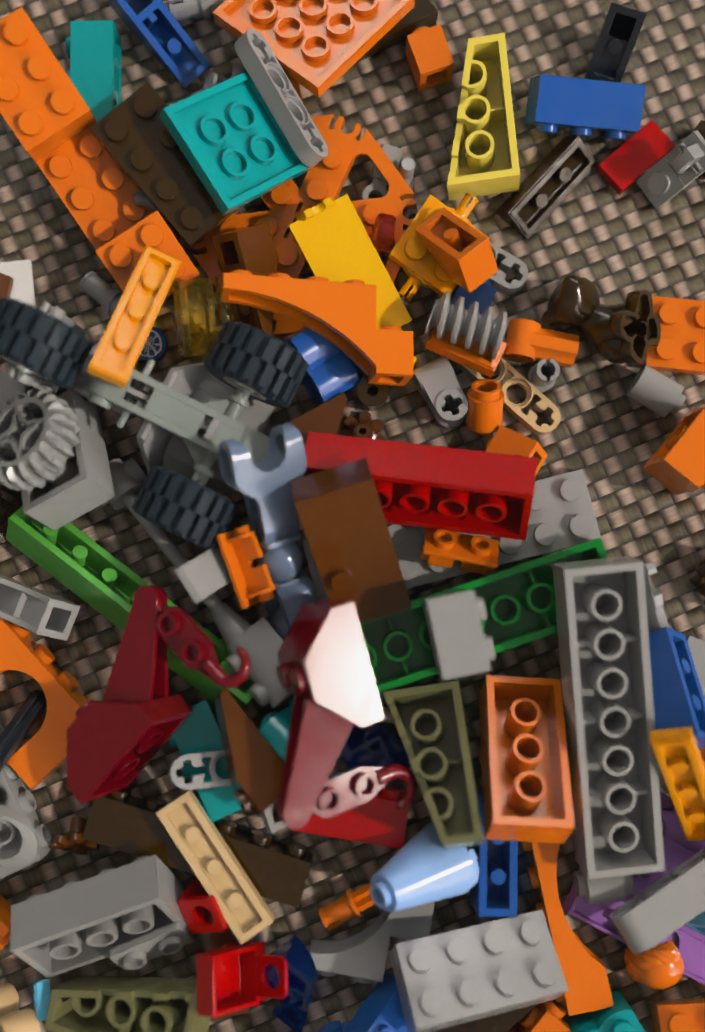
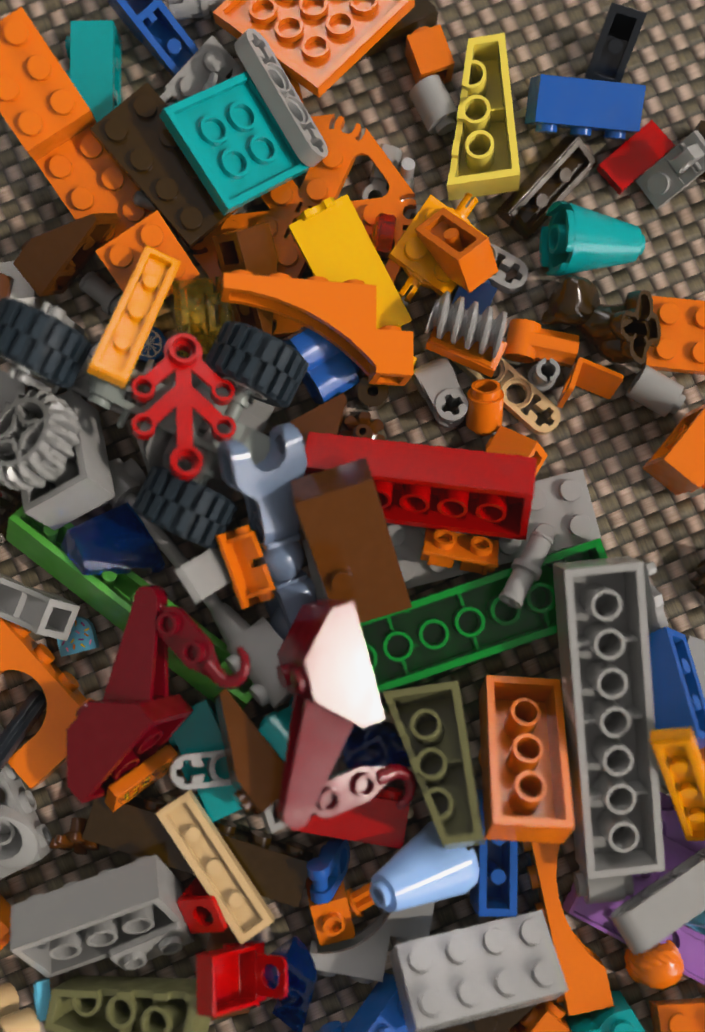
(58, 256): none -> reddish brown slope
(81, 638): none -> medium azure tile
(112, 543): none -> clear blue slope
(139, 778): none -> orange tile
(184, 399): none -> red plant
(195, 73): none -> light grey hinge
(328, 870): none -> blue plate
(333, 919): none -> orange bracket
(434, 105): none -> light grey brick
(457, 634): light grey brick -> none
(526, 569): none -> light grey pin
(586, 240): none -> teal cone
(591, 378): none -> orange bracket

